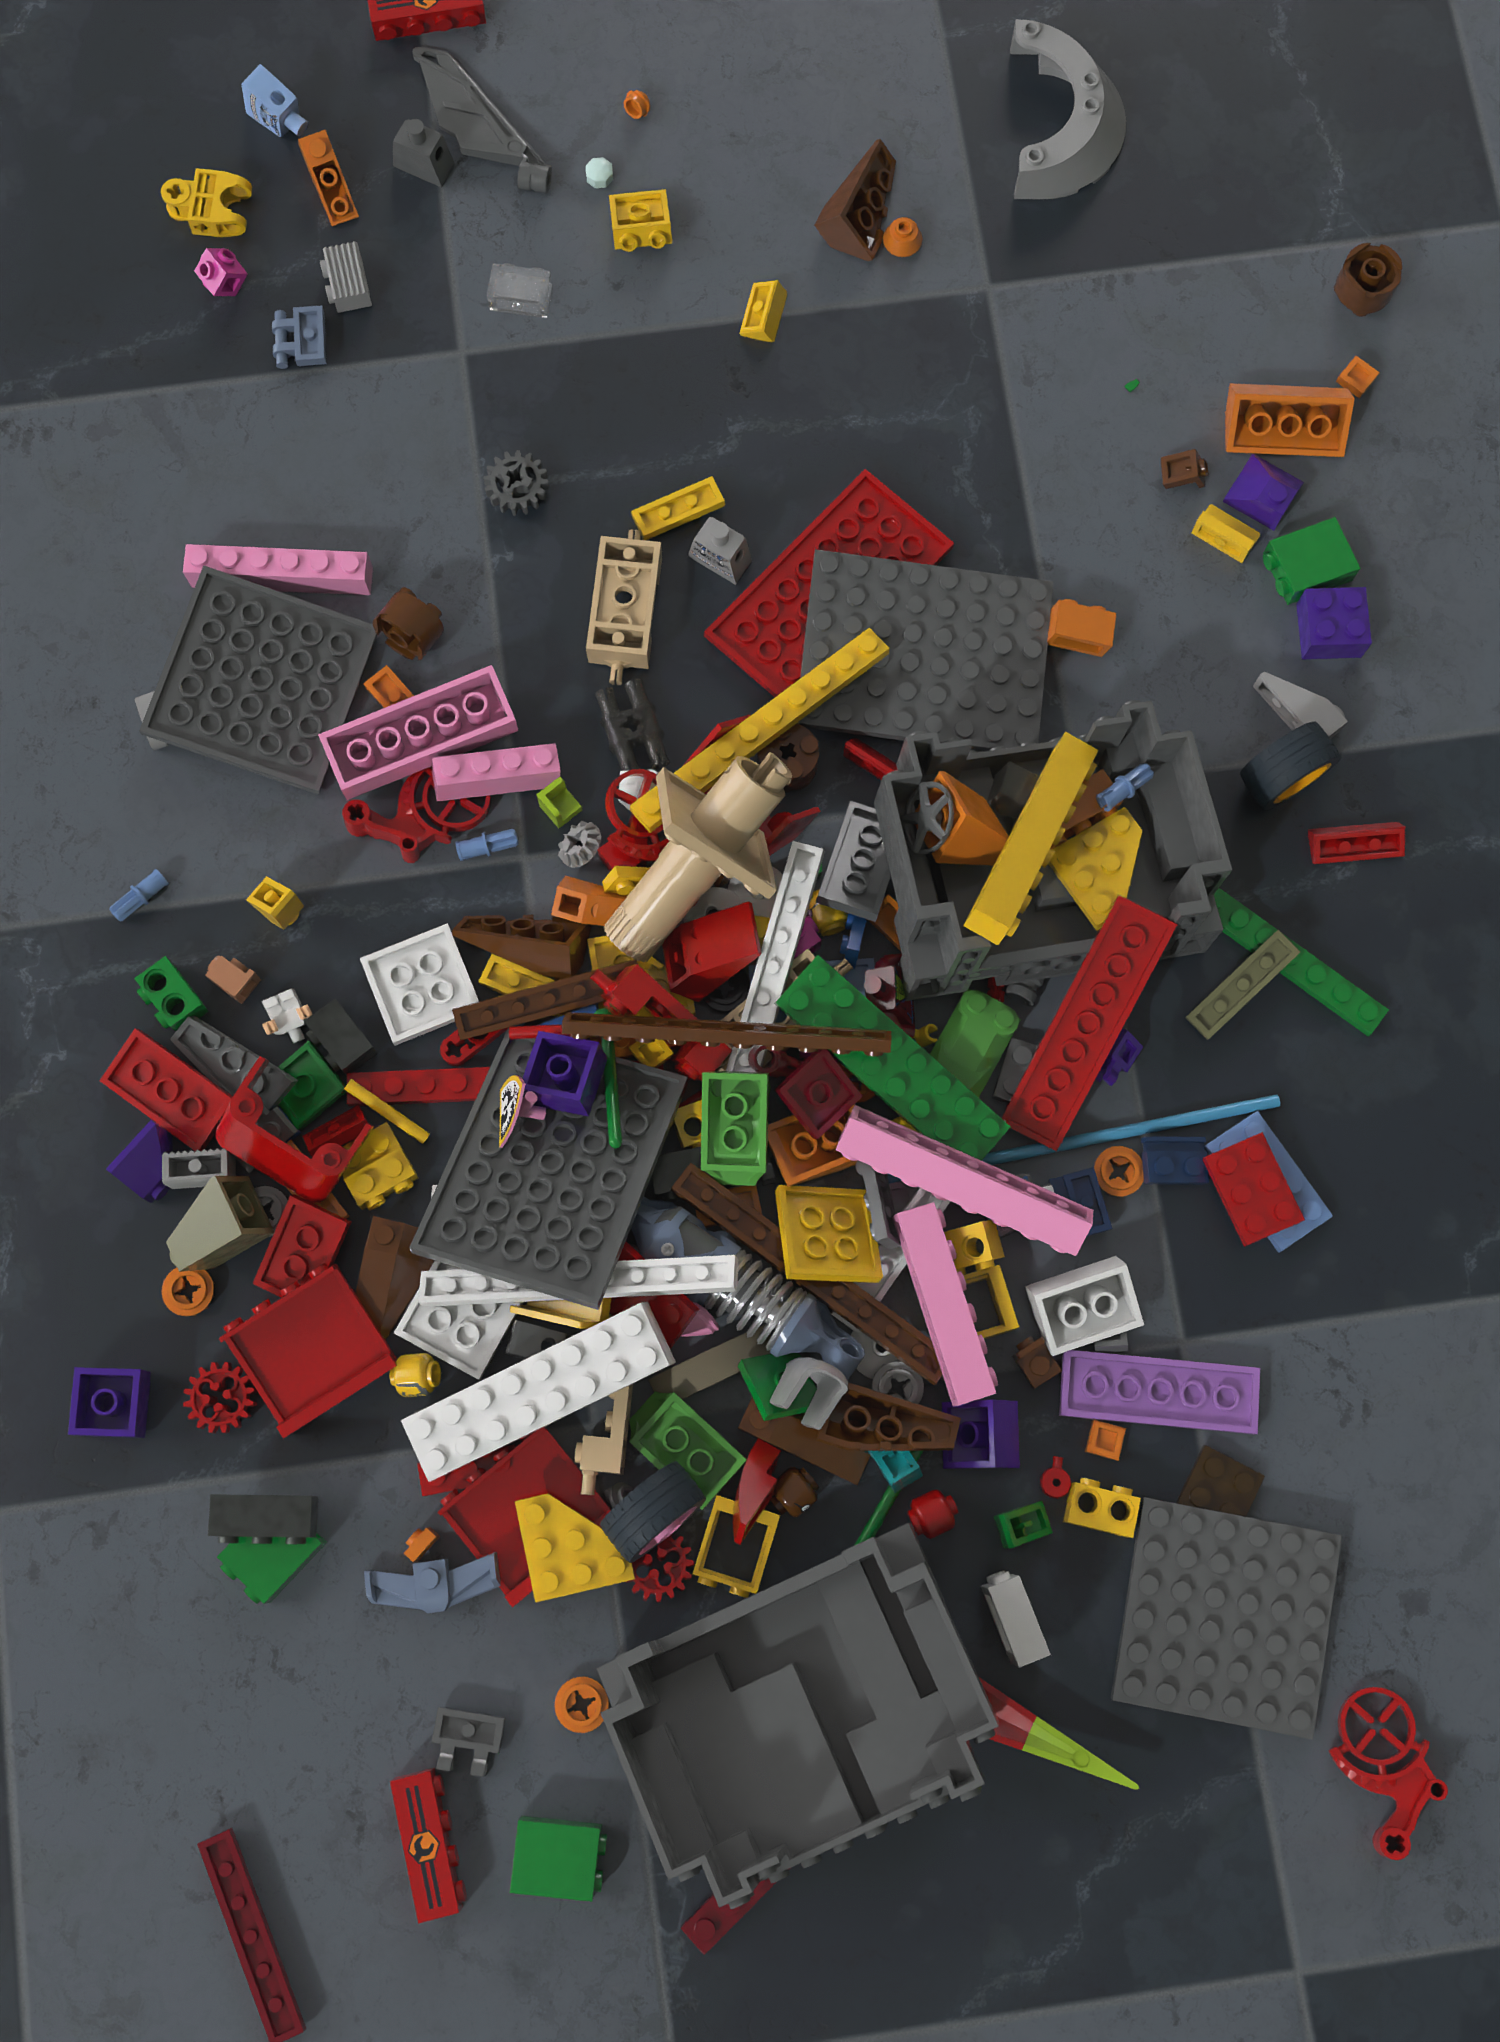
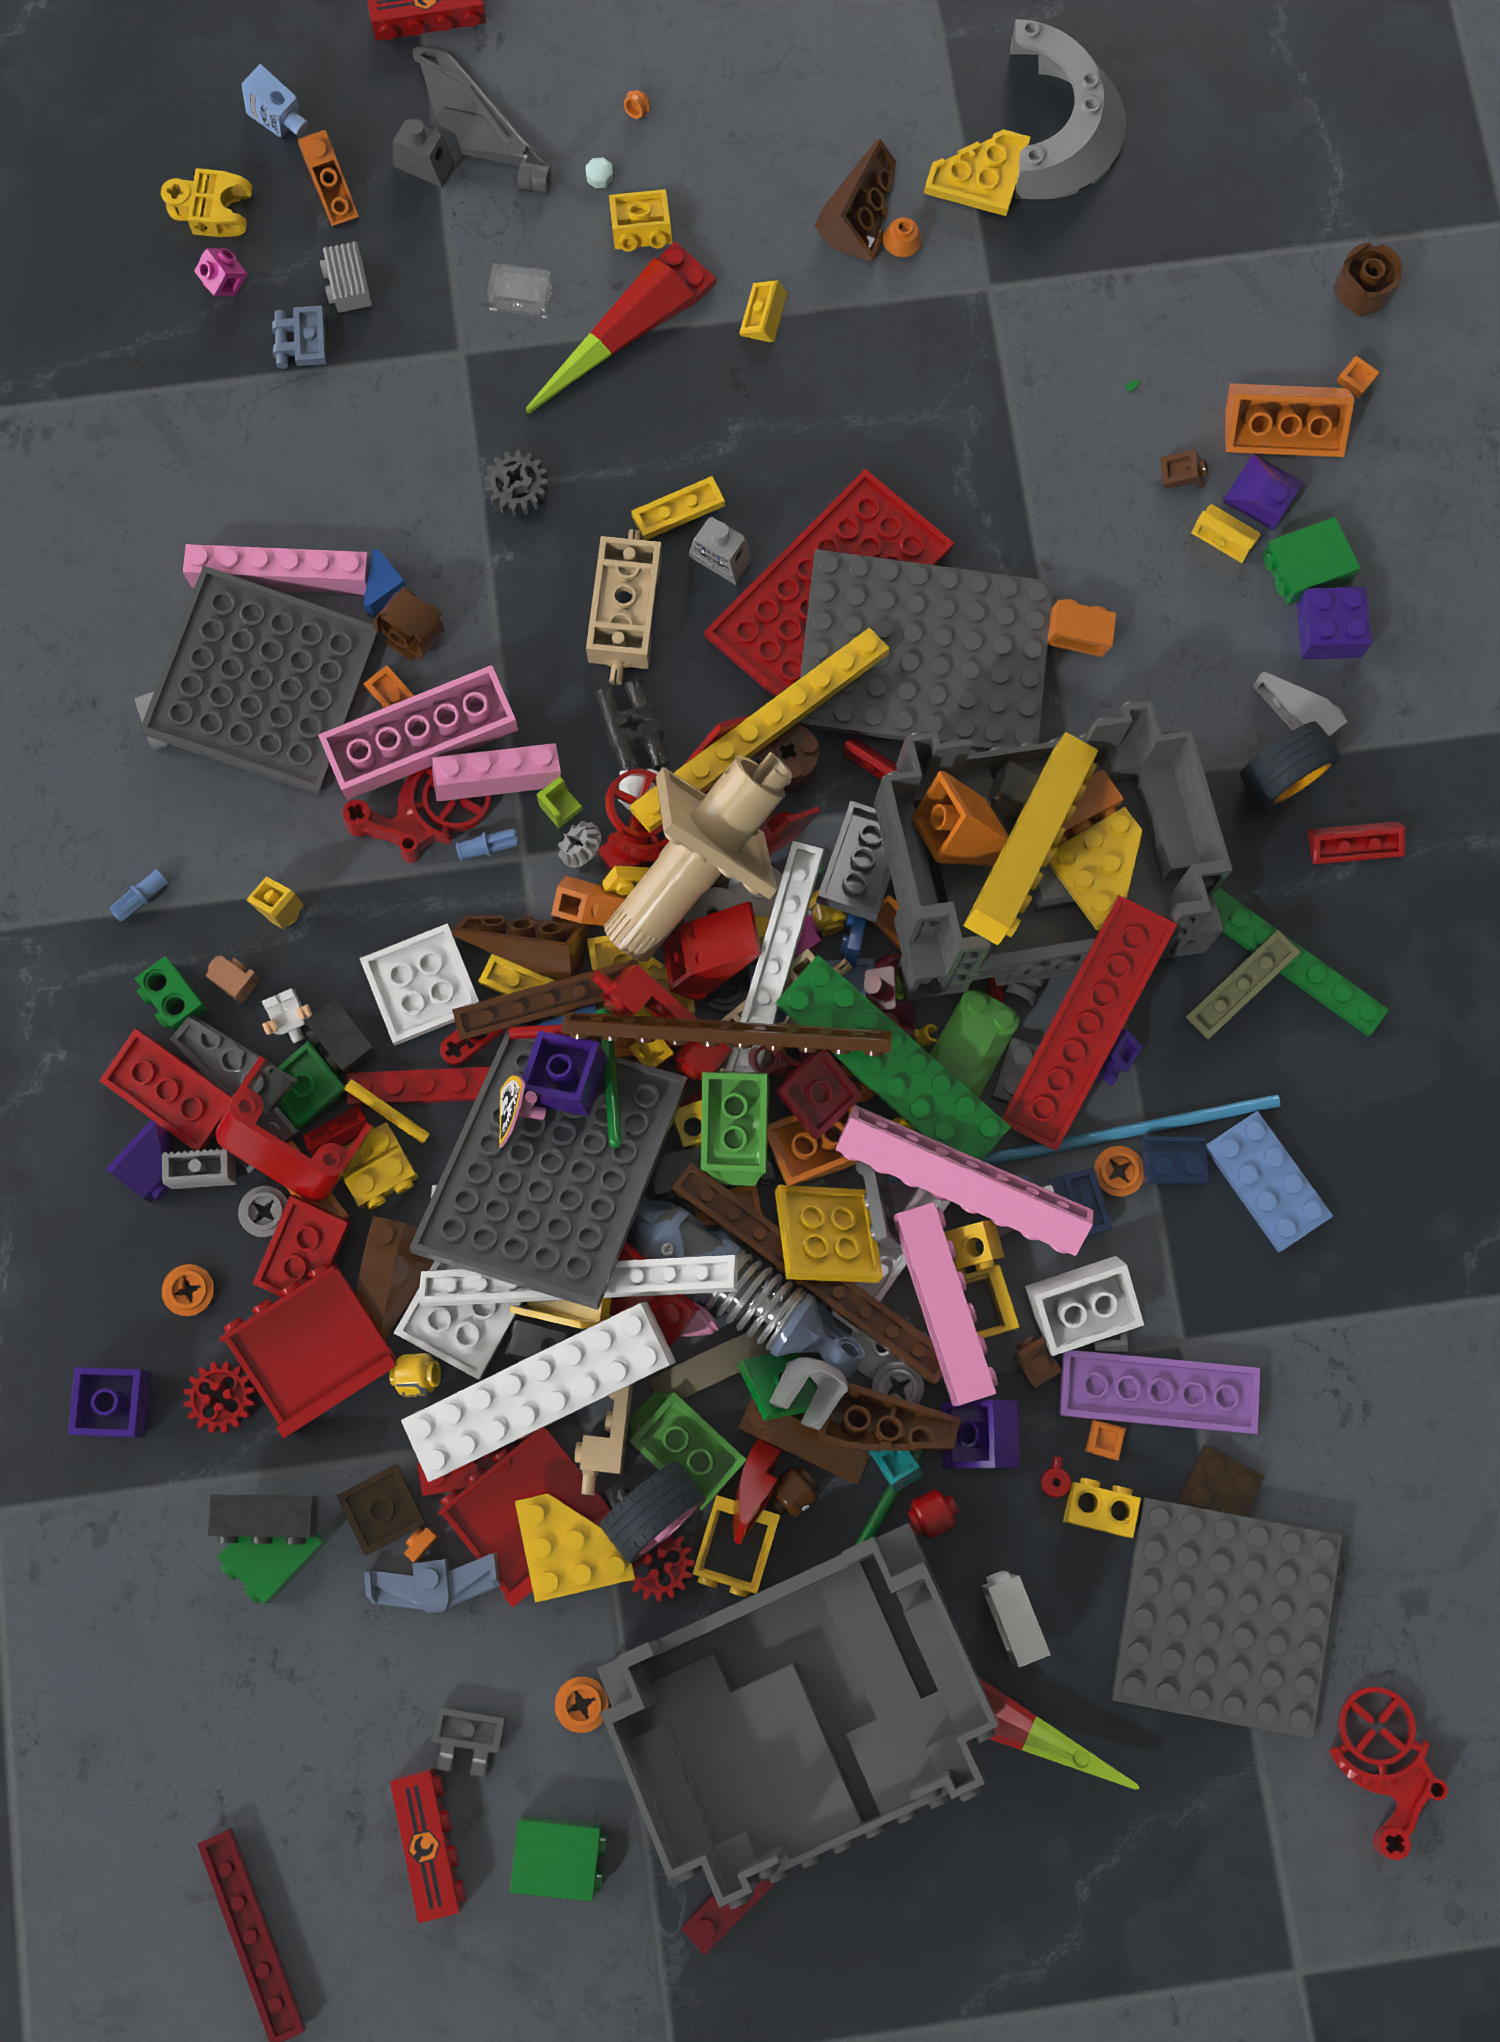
(219, 1225): slope -> none
(381, 584): none -> blue slope
(381, 1509): none -> dark brown plate
(656, 295): none -> red plate
(928, 817): dark grey wheel -> none
(980, 173): none -> yellow plate
(1023, 1525): green slope -> none
(1124, 786): medium blue axle -> none
(1253, 1189): red plate -> none

